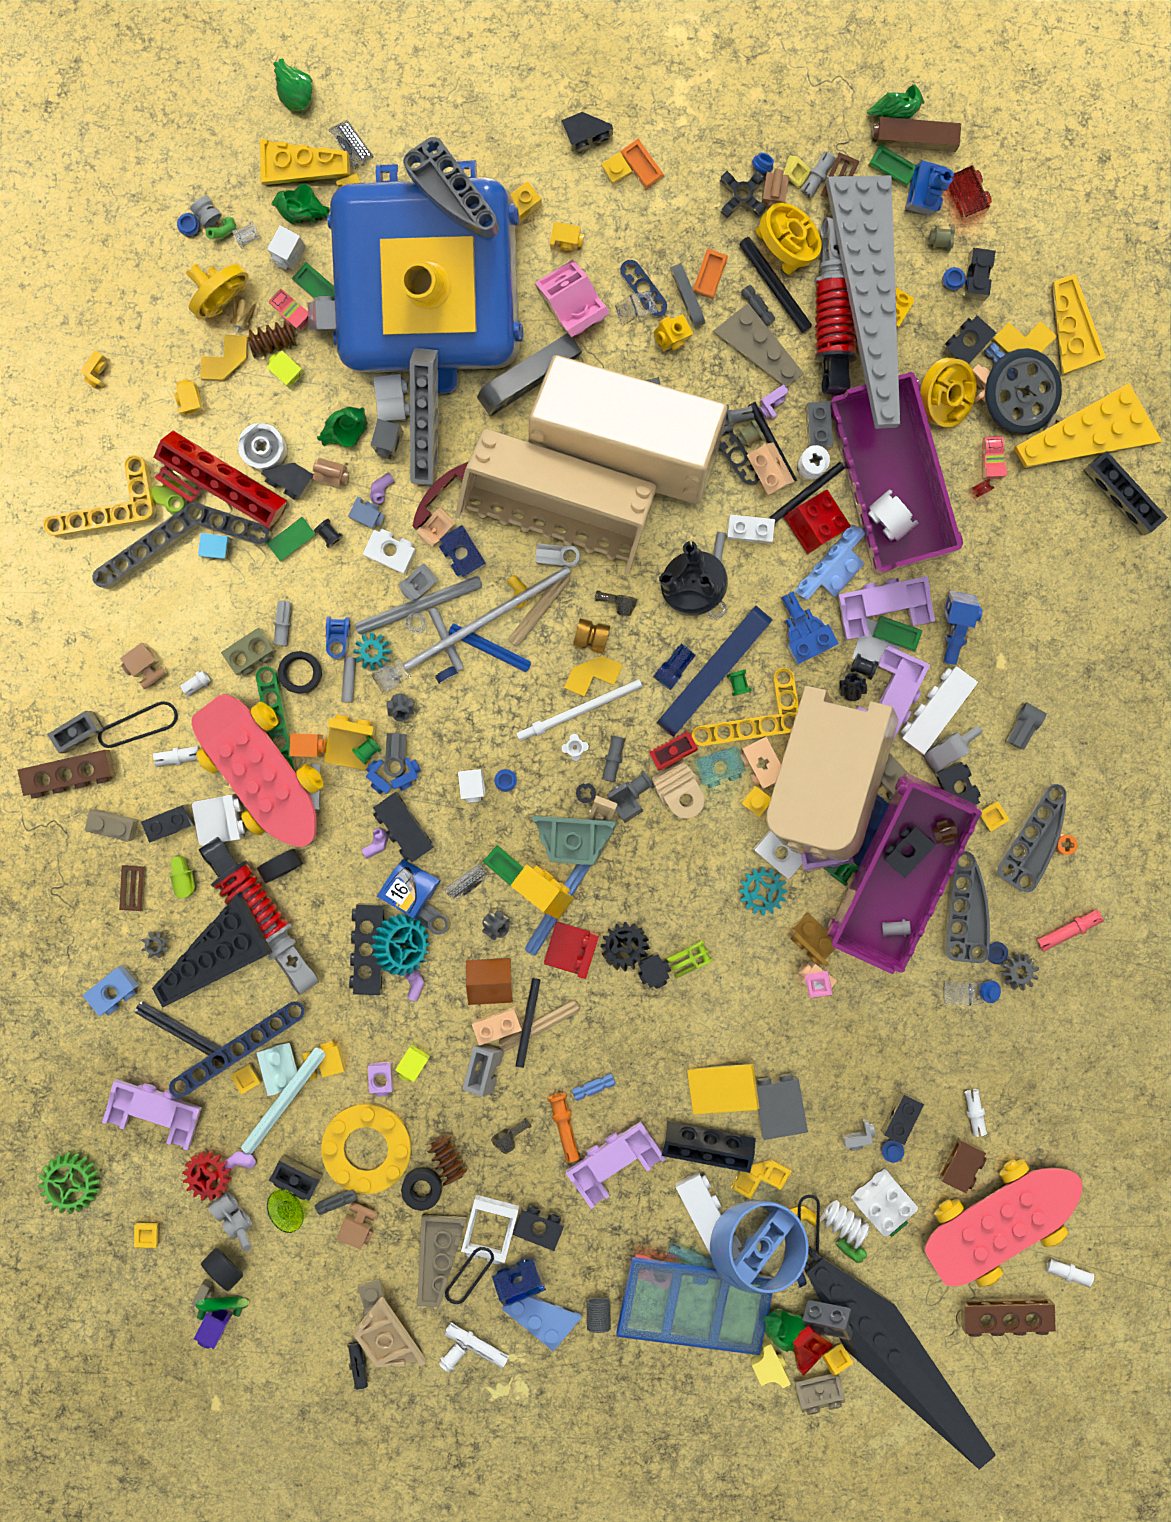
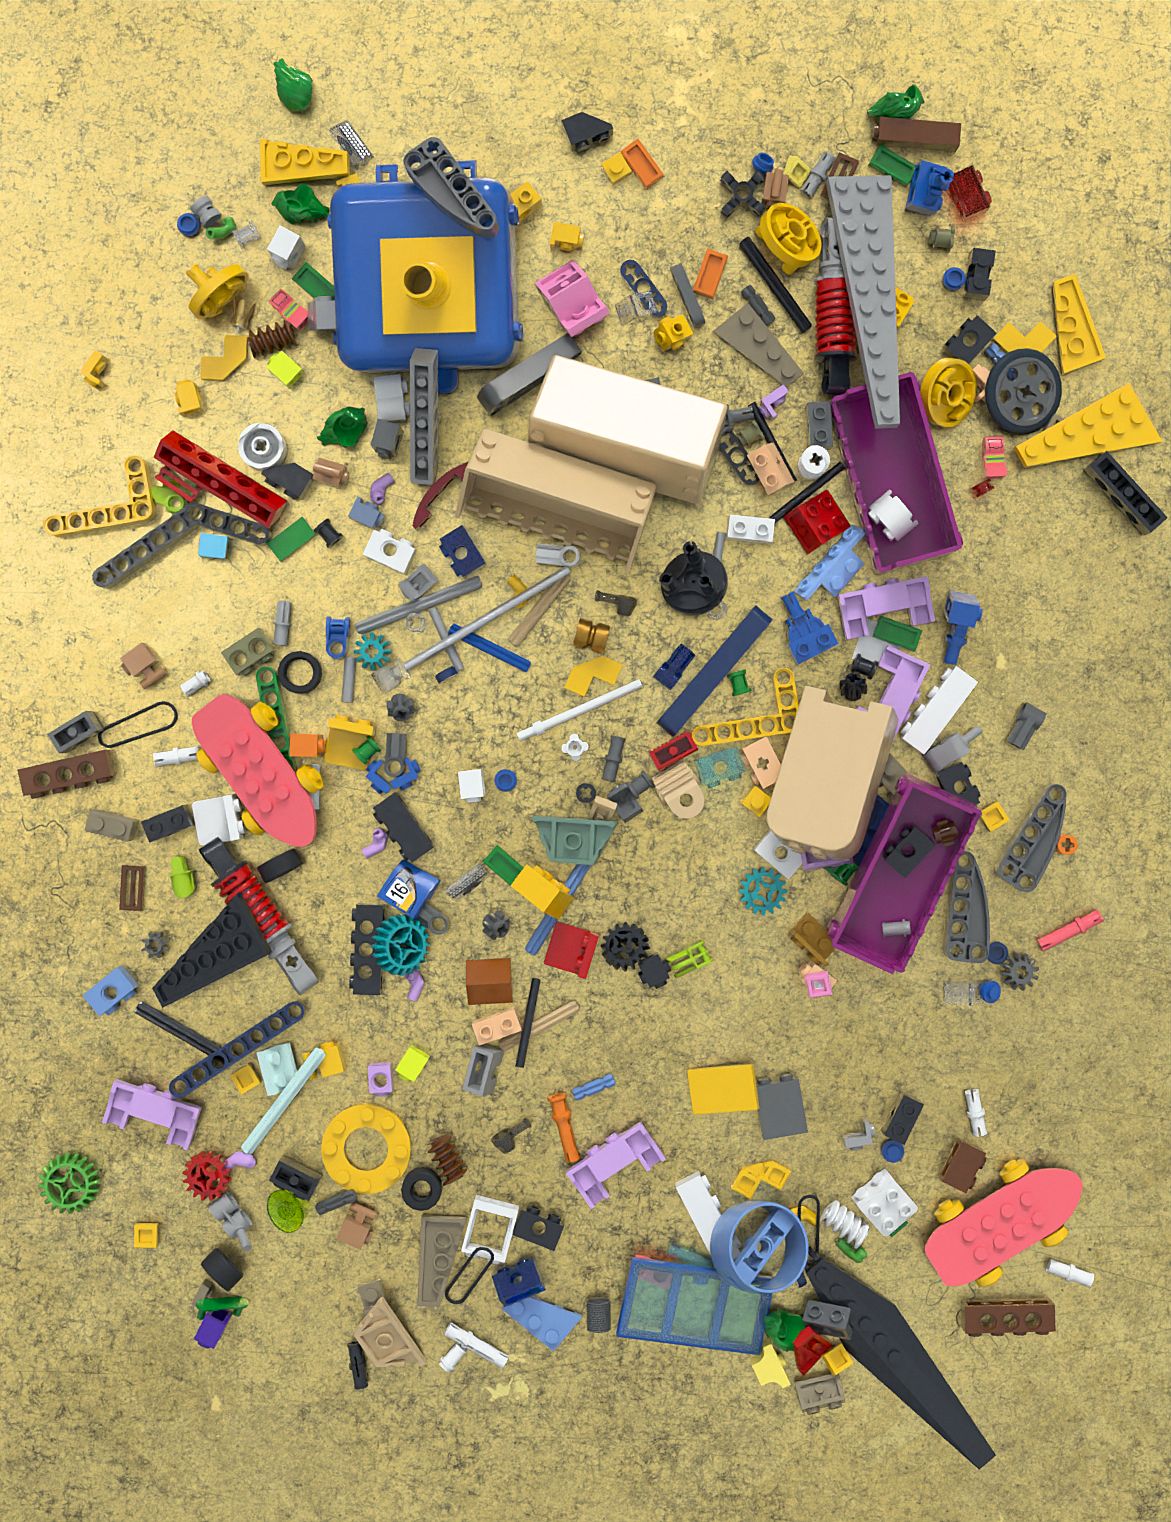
(435, 527): light nougat bracket -> none
(708, 1147): black brick -> none

